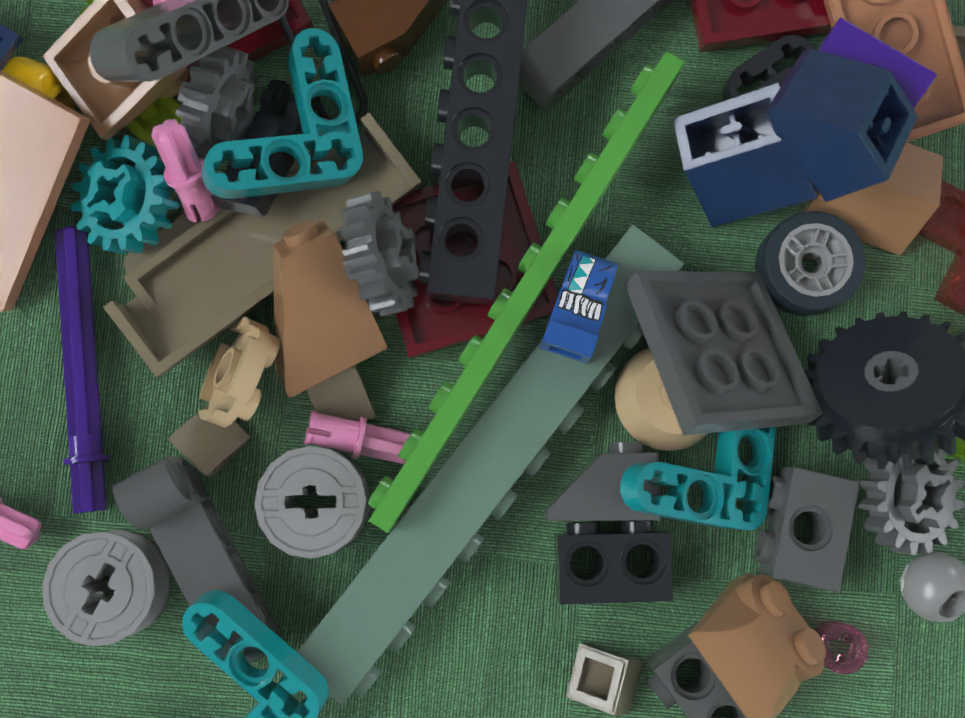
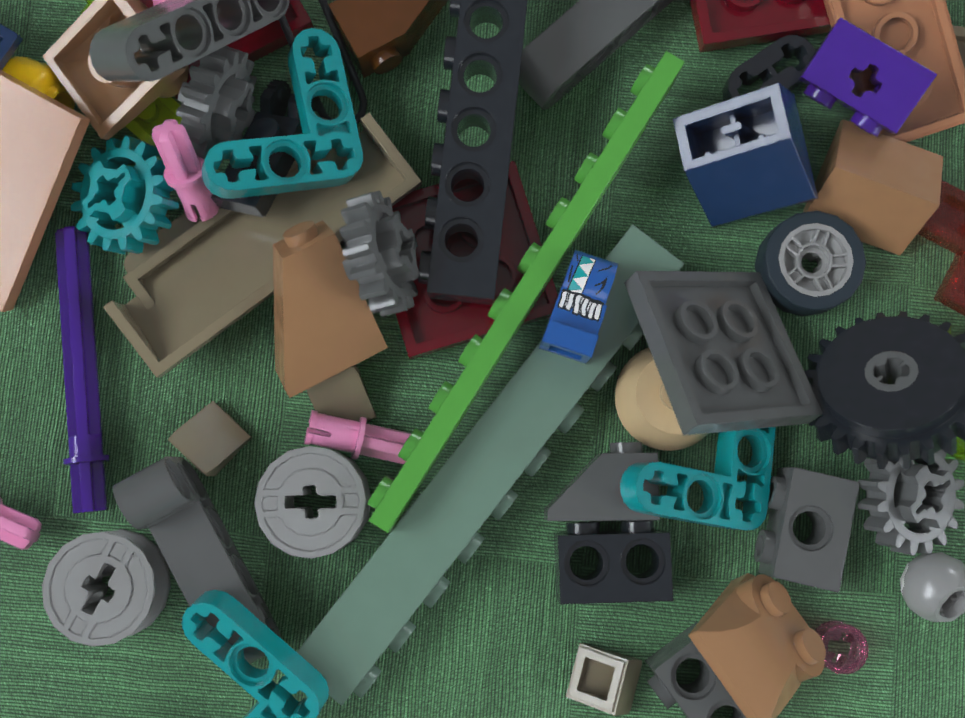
(236, 372): tan plate -> none
(842, 121): dark blue slope -> none

